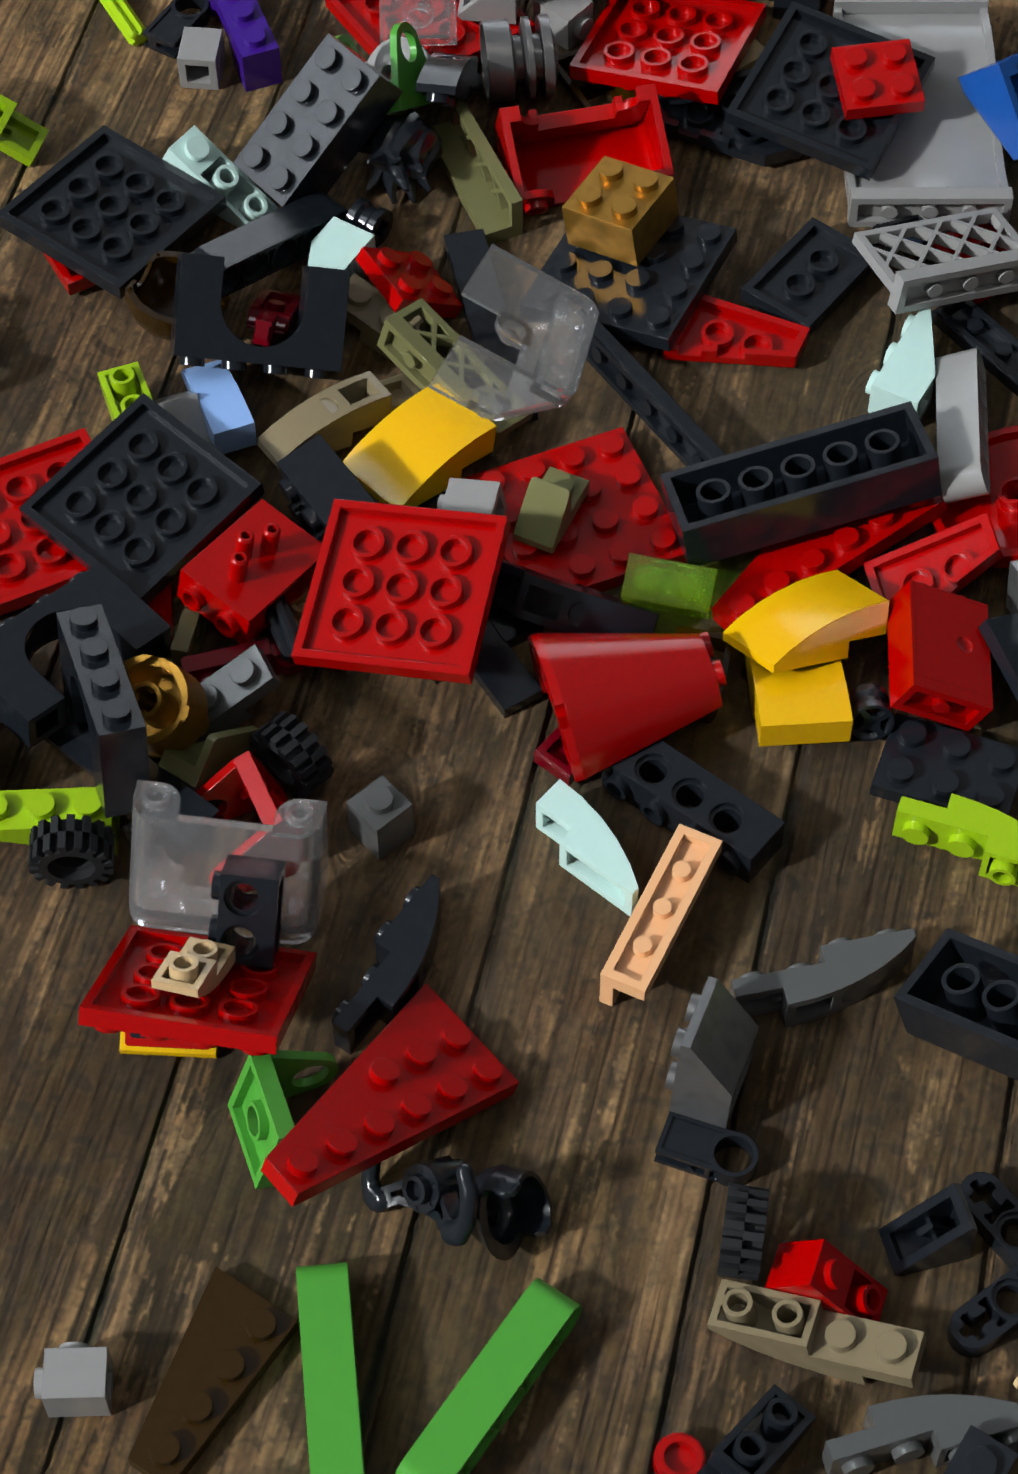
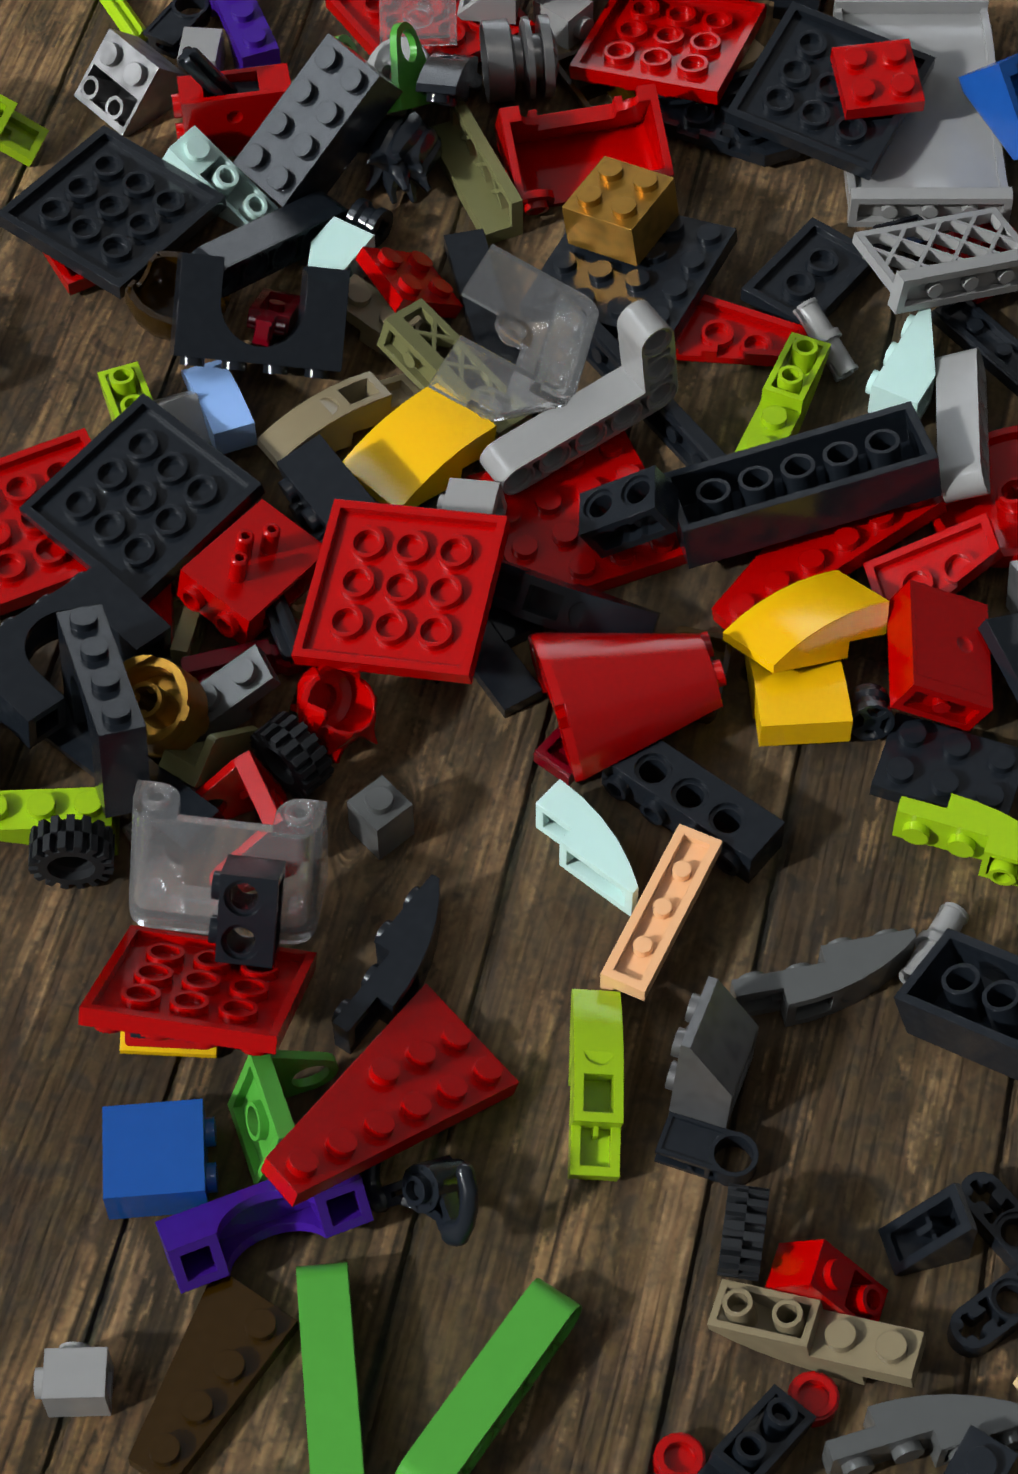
(128, 83): none -> flat silver slope
(157, 1158): none -> blue brick
(195, 968): tan slope -> none
(211, 1236): none -> dark purple arch
(226, 103): none -> red piece
(336, 707): none -> red hair
(510, 1207): black helmet -> none
(549, 508): olive slope -> none
(595, 1085): none -> lime slope
(598, 411): none -> light grey beam
(628, 512): none -> black brick
(669, 585): clear neon green brick -> none
(787, 391): none -> lime slope
(817, 1395): none -> red tile
(819, 328): none -> light grey pin
(949, 916): none -> light grey pin

